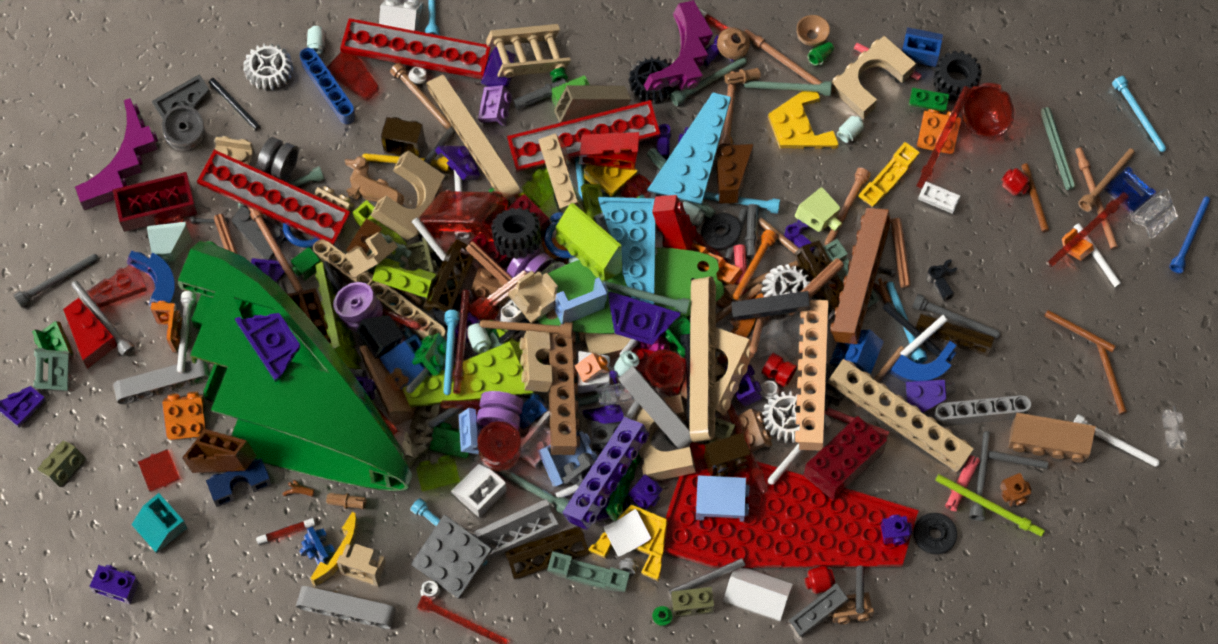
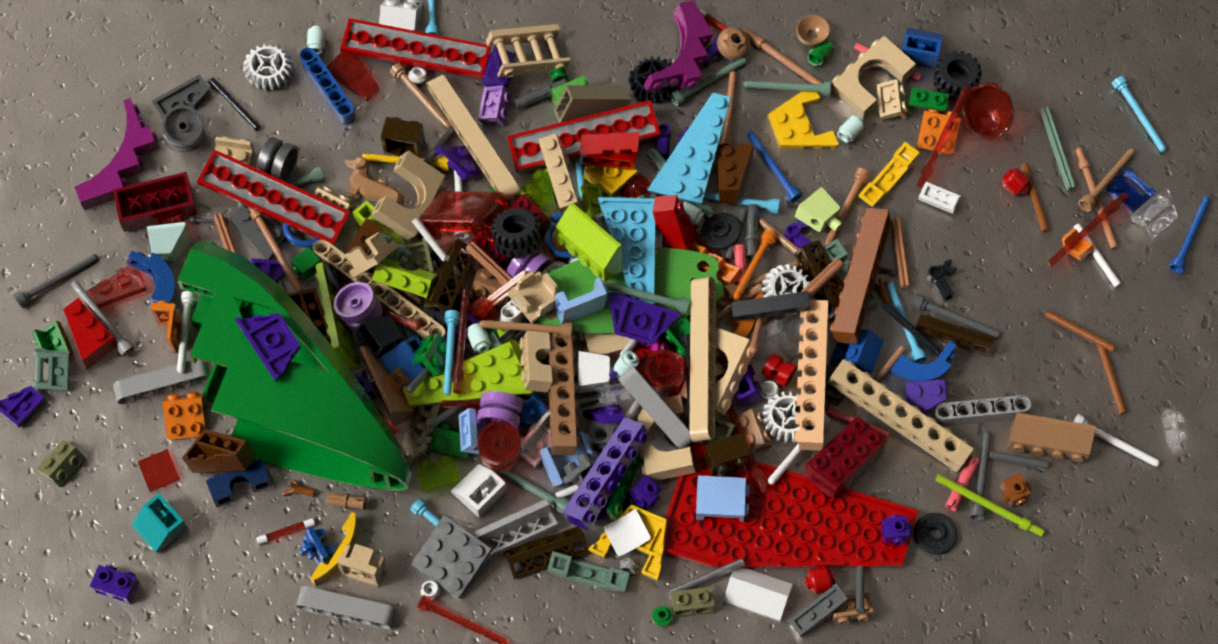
(591, 367): orange bracket -> none
(742, 76): medium nougat axle -> none
(793, 193): none -> blue piece
(892, 99): none -> tan bracket
(924, 336): white bar -> none

